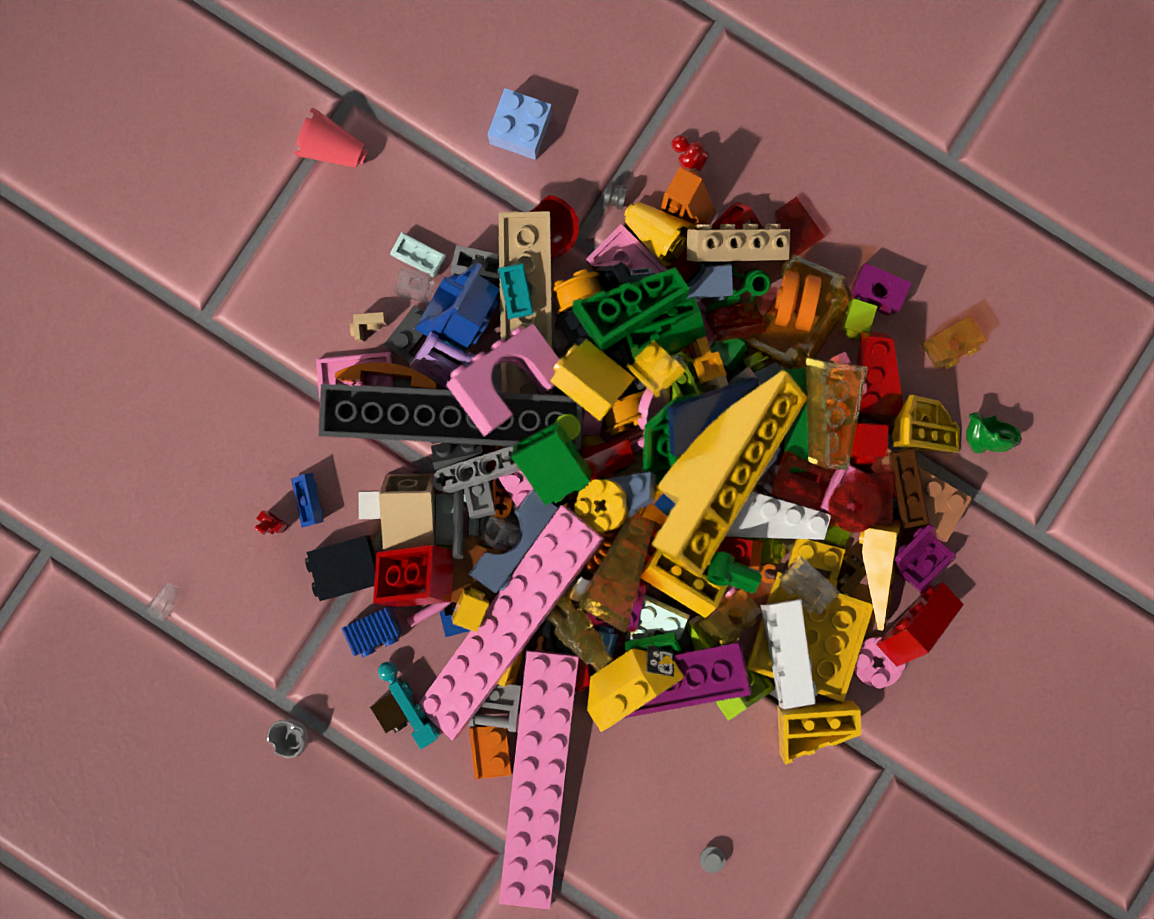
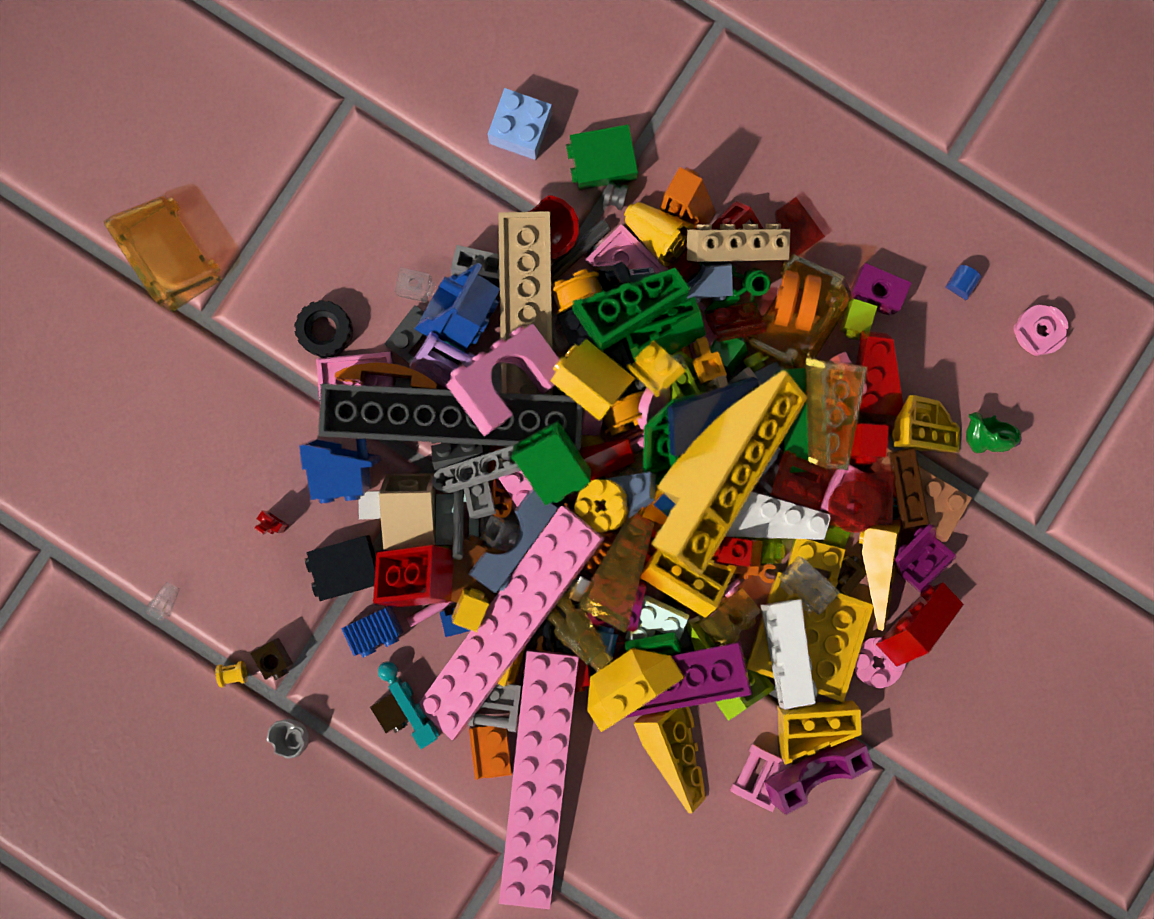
(163, 252): none -> clear yellow windscreen
(231, 674): none -> yellow bush
(261, 659): none -> dark brown brick
(304, 328): none -> black tyre
(307, 500): blue plate -> none
(328, 142): coral cone -> none
(336, 470): none -> blue piece
(370, 321): tan bracket -> none
(418, 255): light aqua plate -> none
(516, 291): teal plate -> none
(570, 425): lime piece -> none
(579, 249): none -> dark grey axle
(602, 157): none -> green brick
(655, 655): black sticker -> none
(671, 747): none -> yellow wedge
(694, 153): red animal -> none
(712, 859): light grey plate -> none
(725, 571): green piece -> none
(772, 766): none -> bright pink plate
(791, 787): none -> magenta arch
(963, 281): none -> blue brick
(965, 333): clear yellow brick -> none
(1027, 330): none -> bright pink plate

